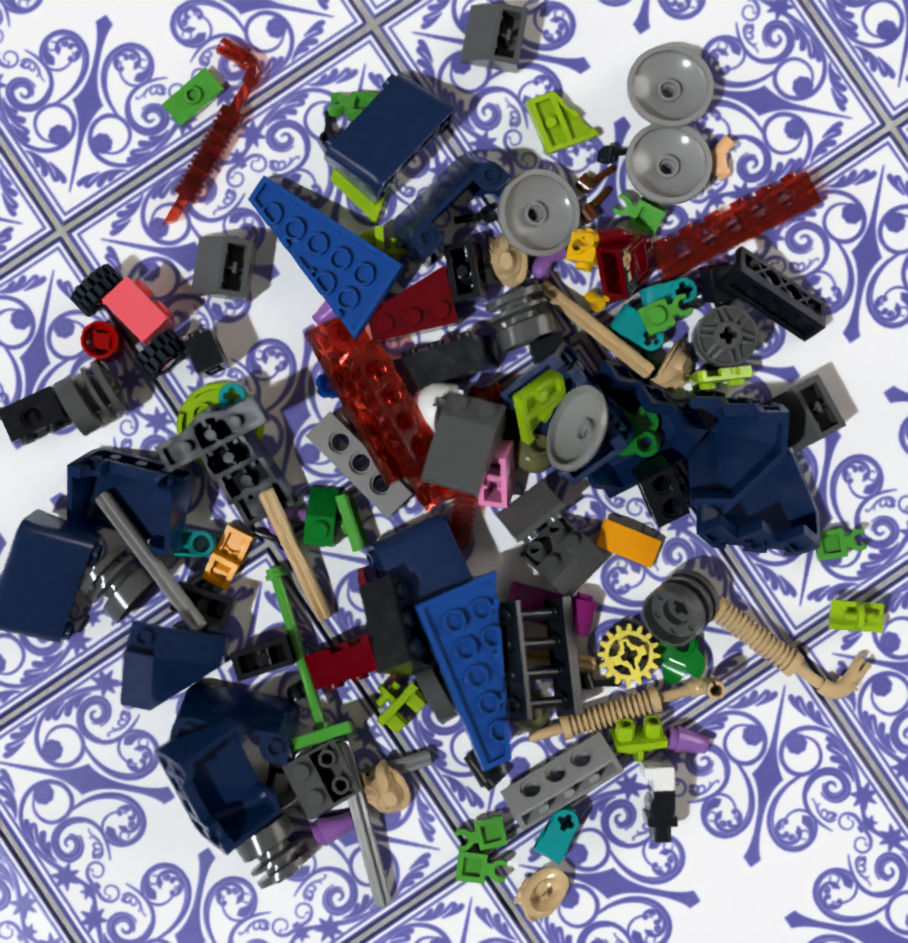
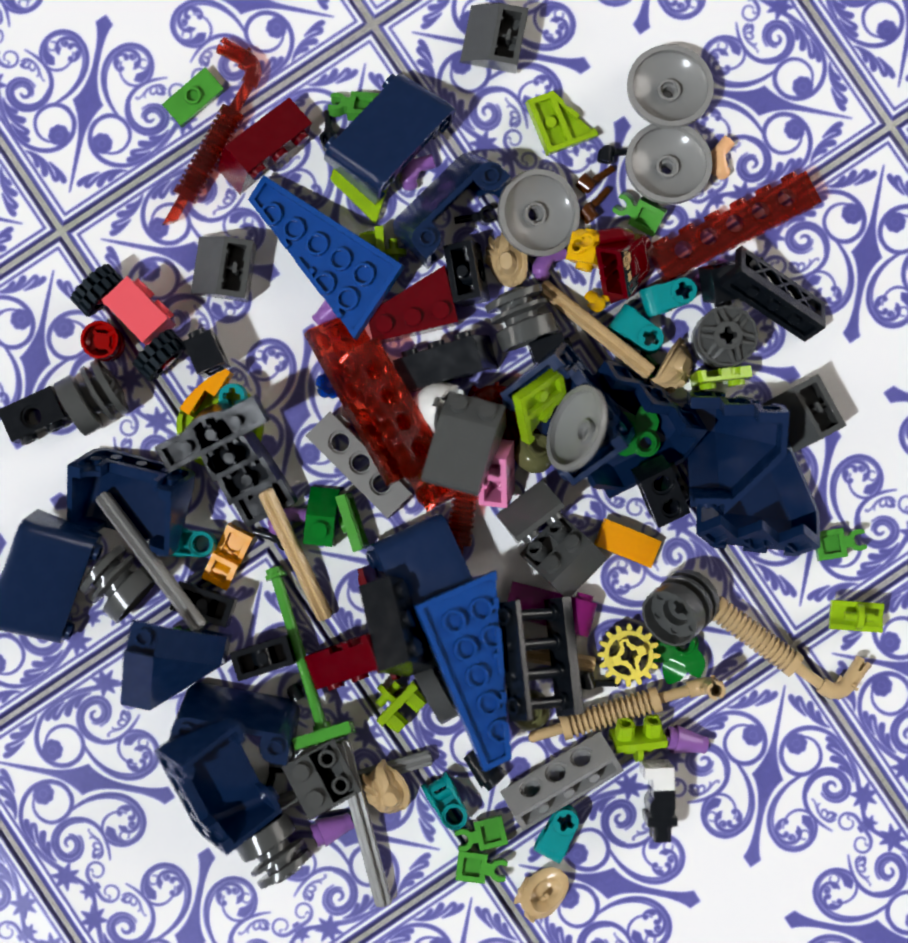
(211, 385): none -> light orange slope
(263, 145): none -> dark red wedge
(413, 169): none -> medium lavender arm
(445, 800): none -> teal piece
(660, 316): bright green plate -> none

